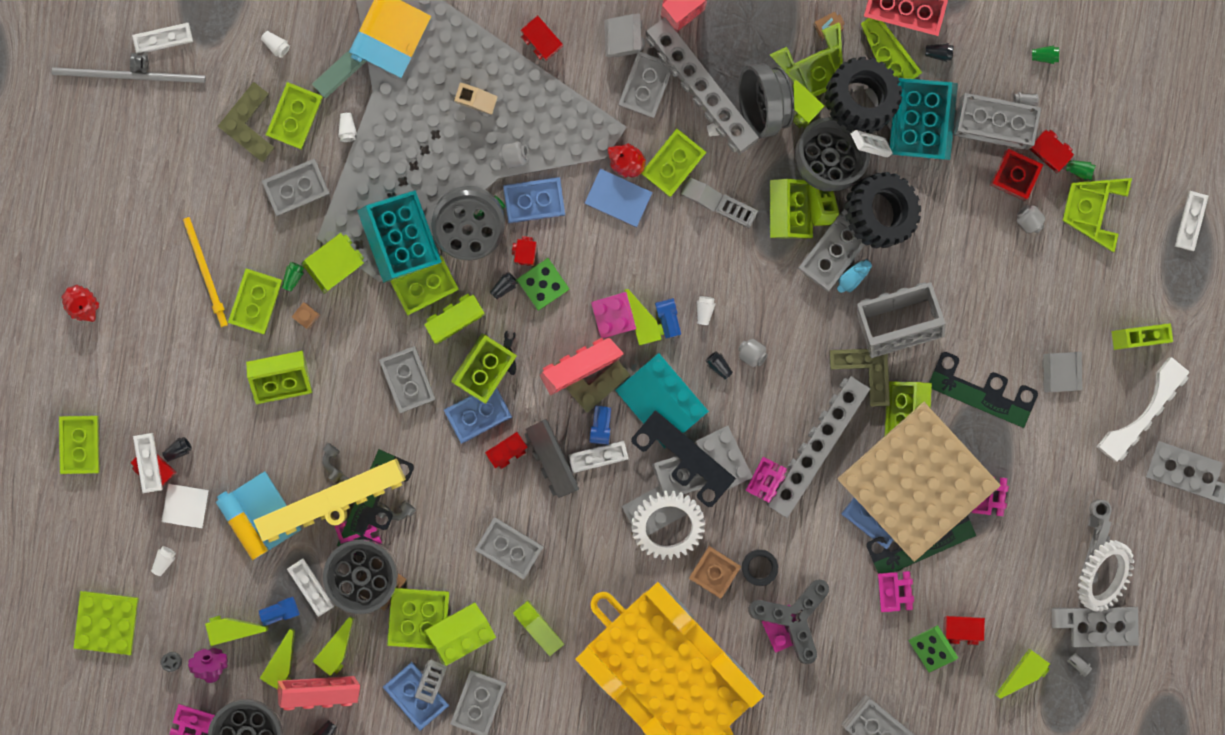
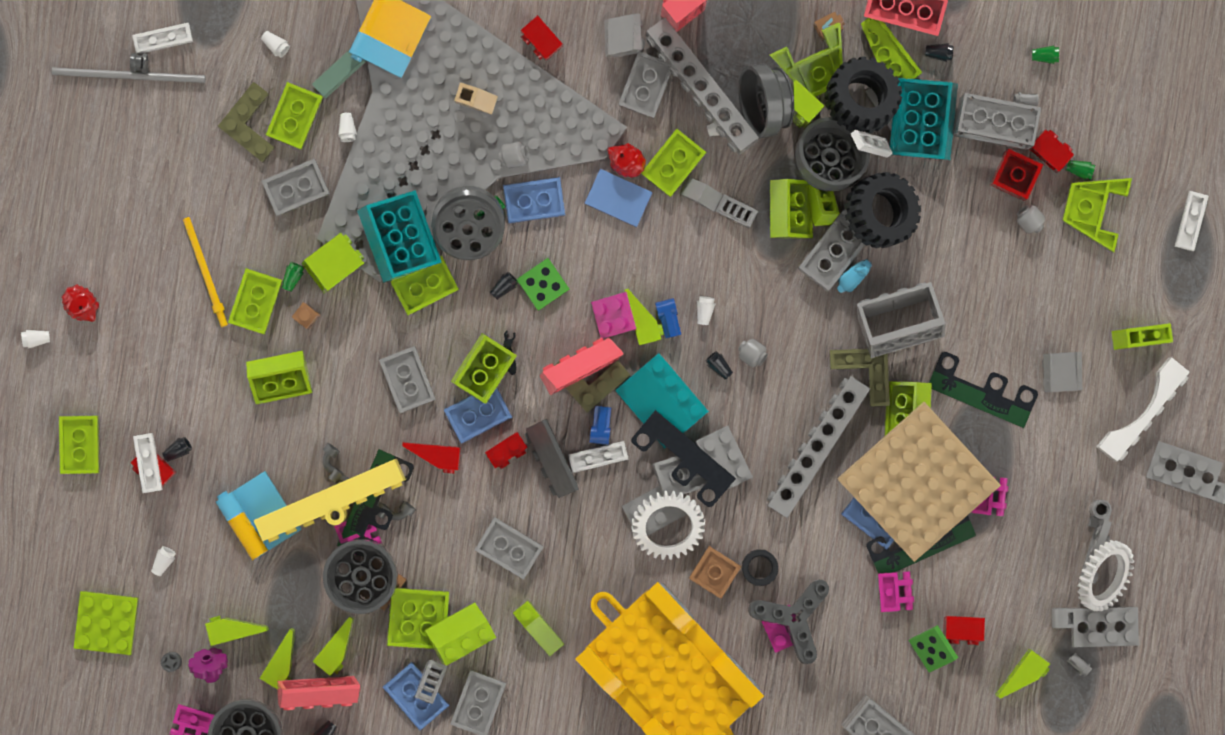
(34, 338): none -> white cone
(185, 505): white slope -> none
(283, 610): blue piece -> none
(310, 587): white tile -> none
(439, 456): none -> red slope
(454, 318): lime slope -> none
(524, 251): red brick -> none
(762, 477): dark pink plate -> none

